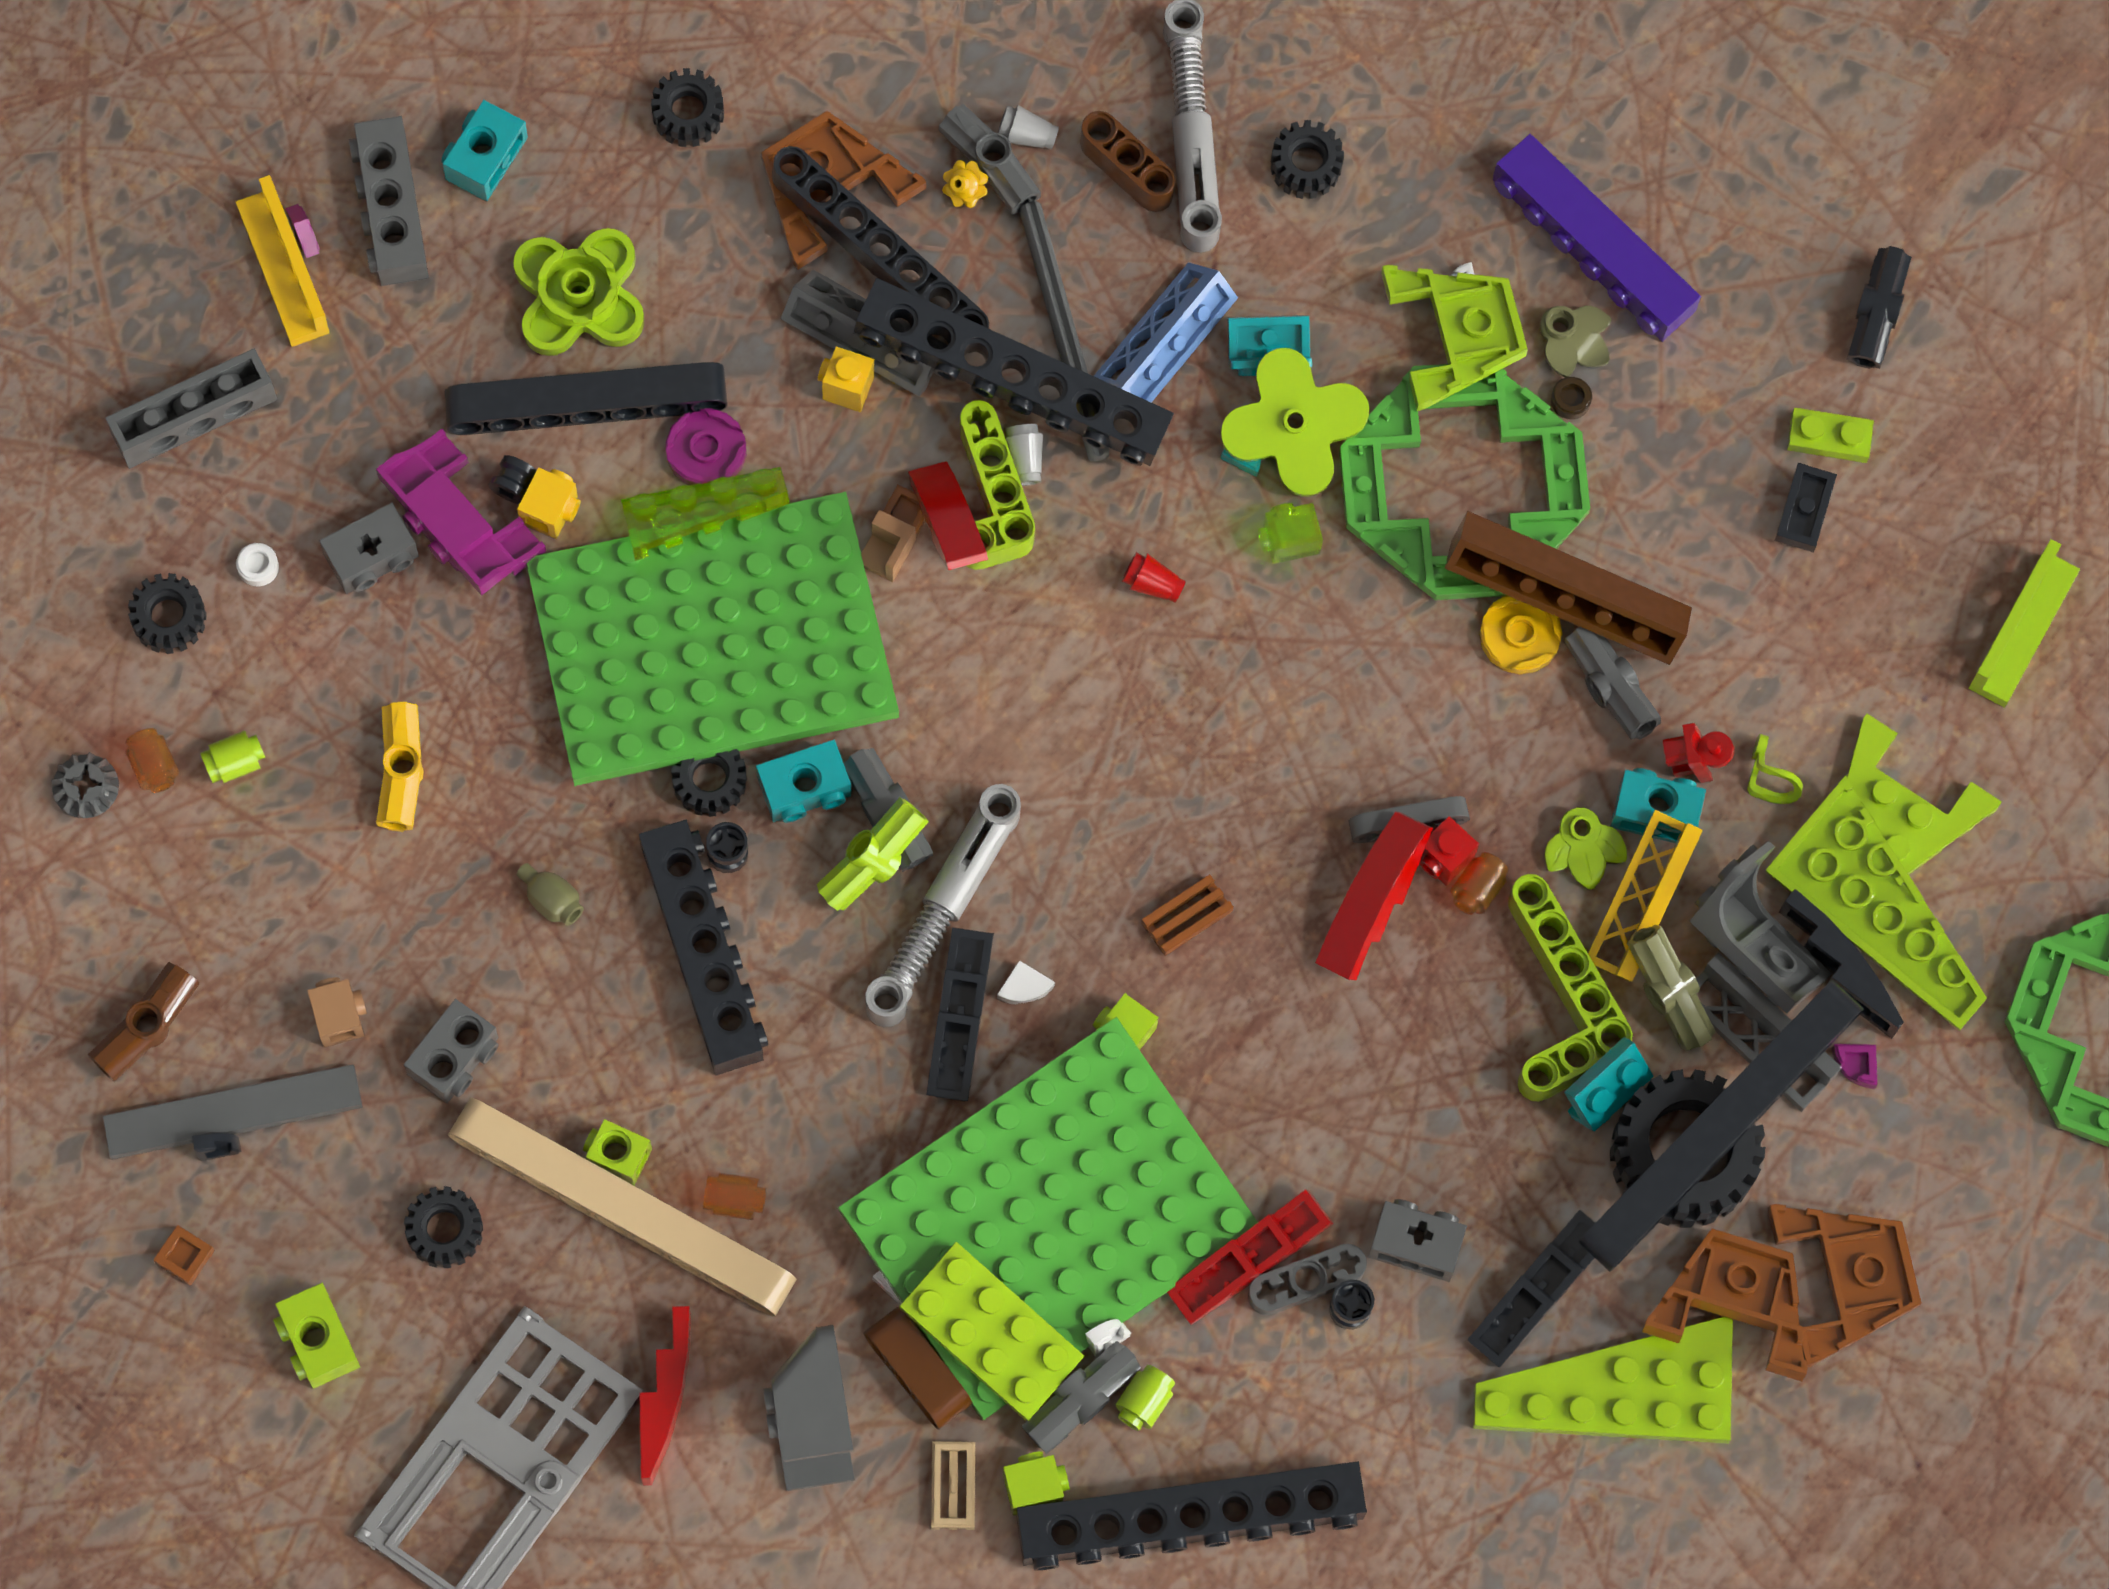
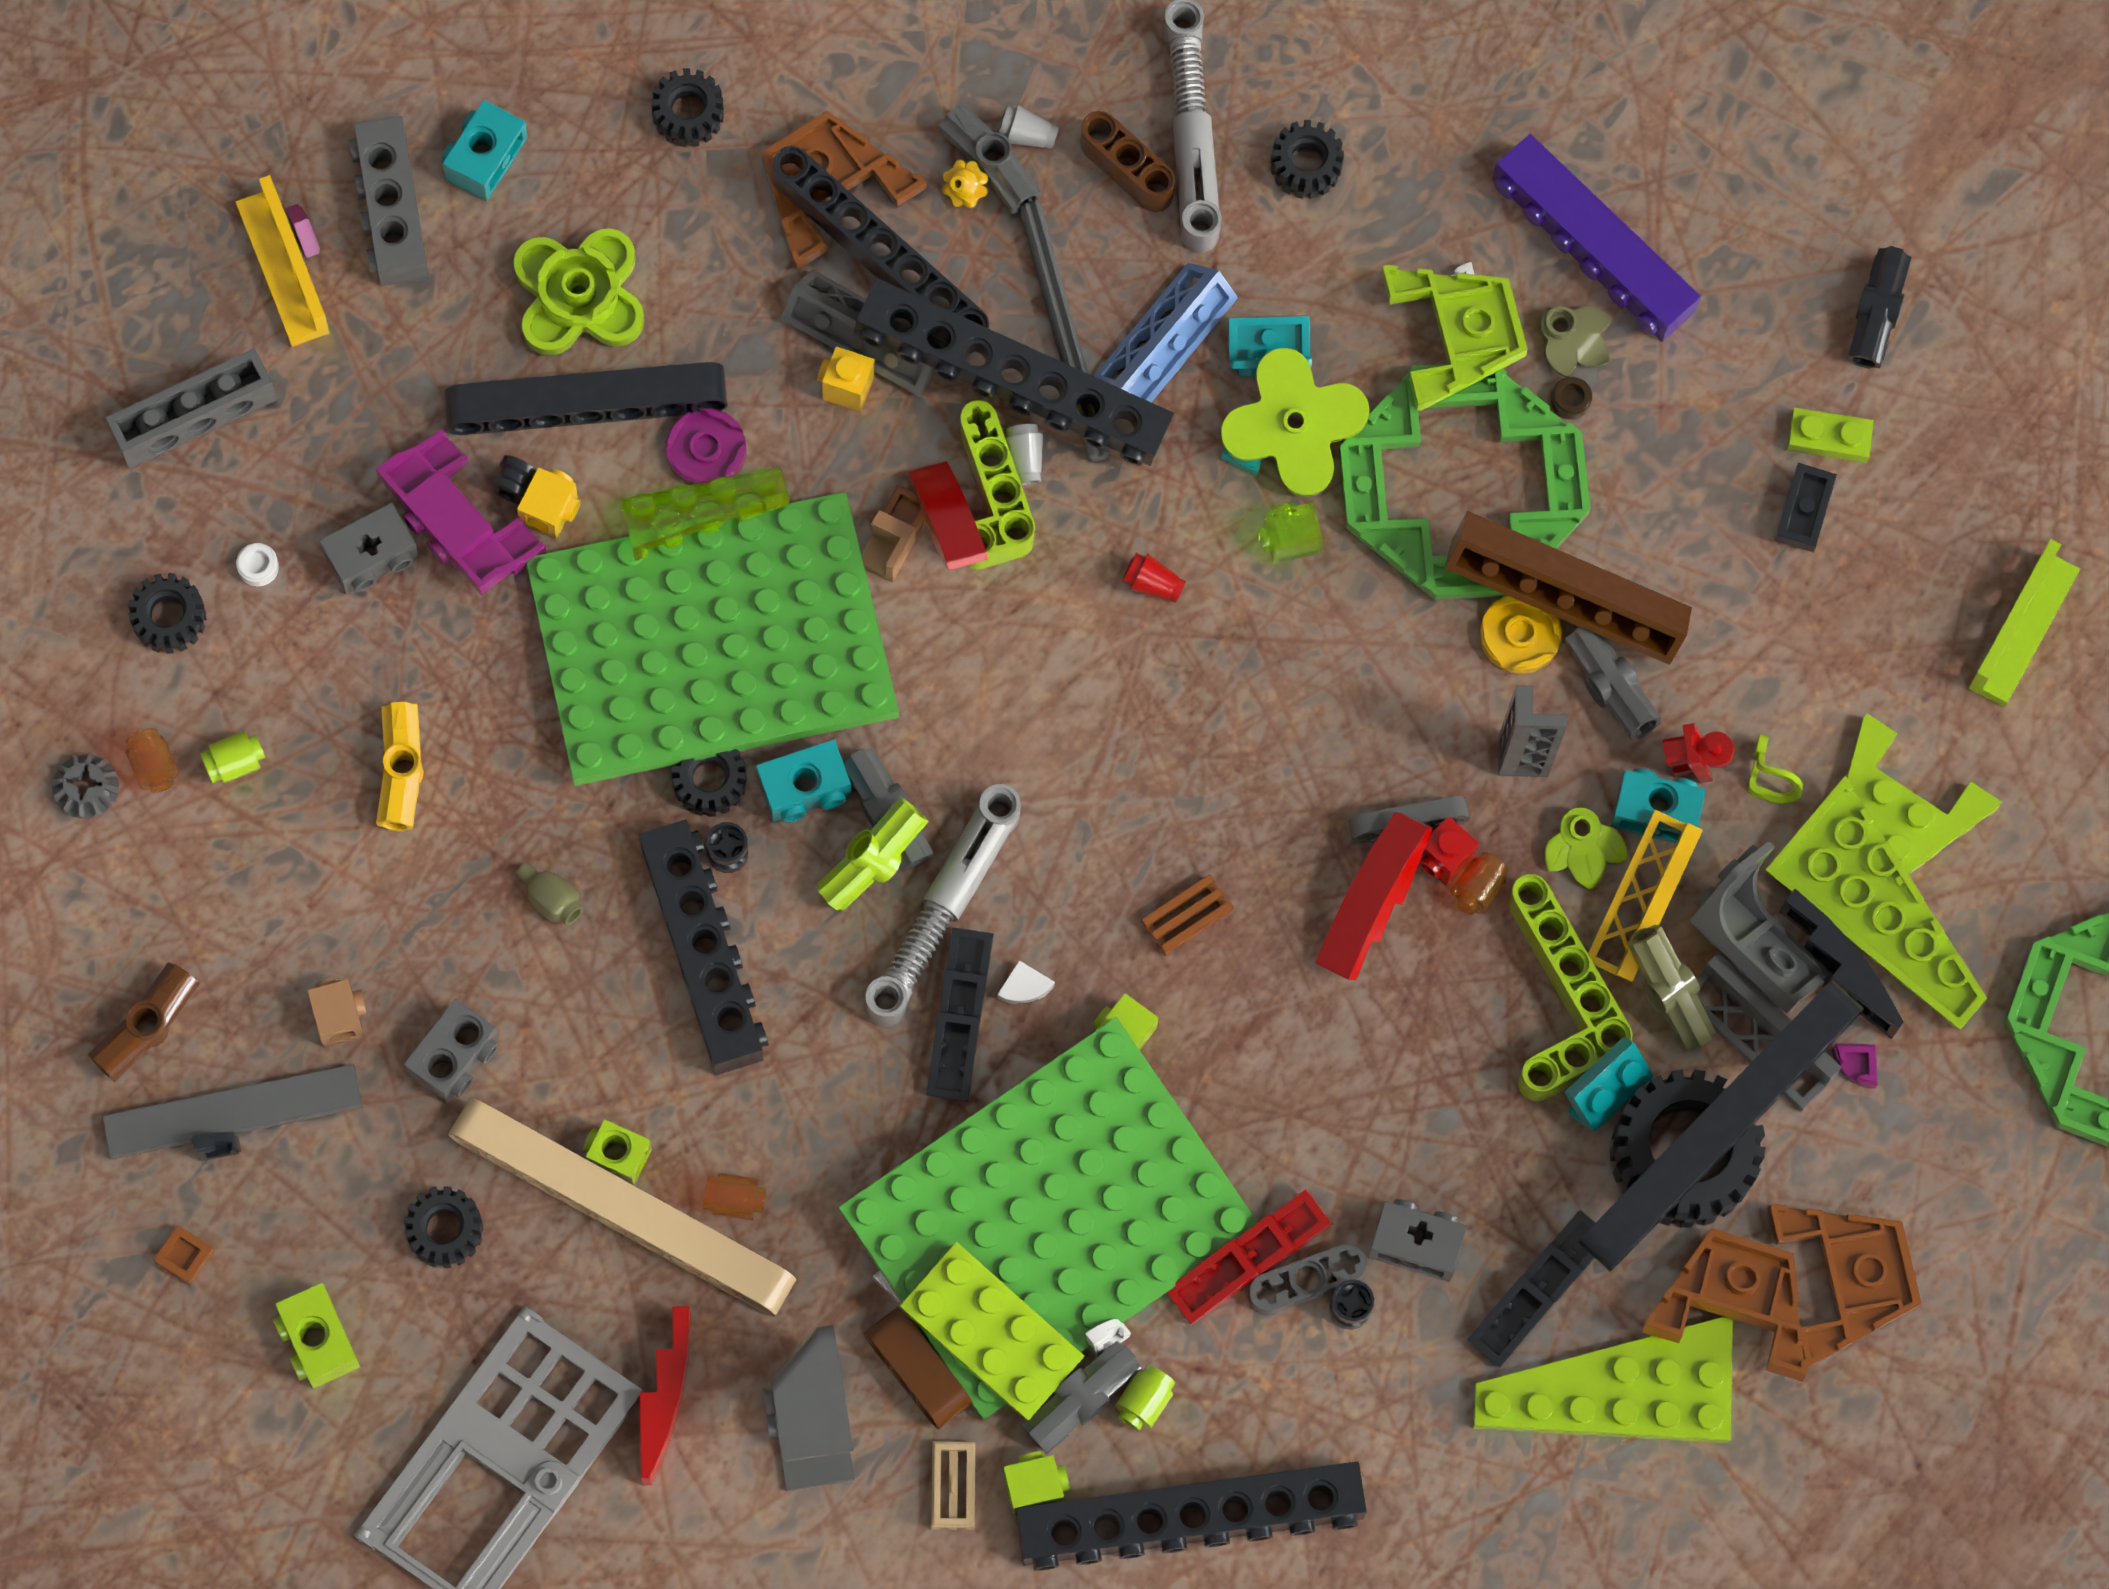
(1527, 739): none -> dark grey fence

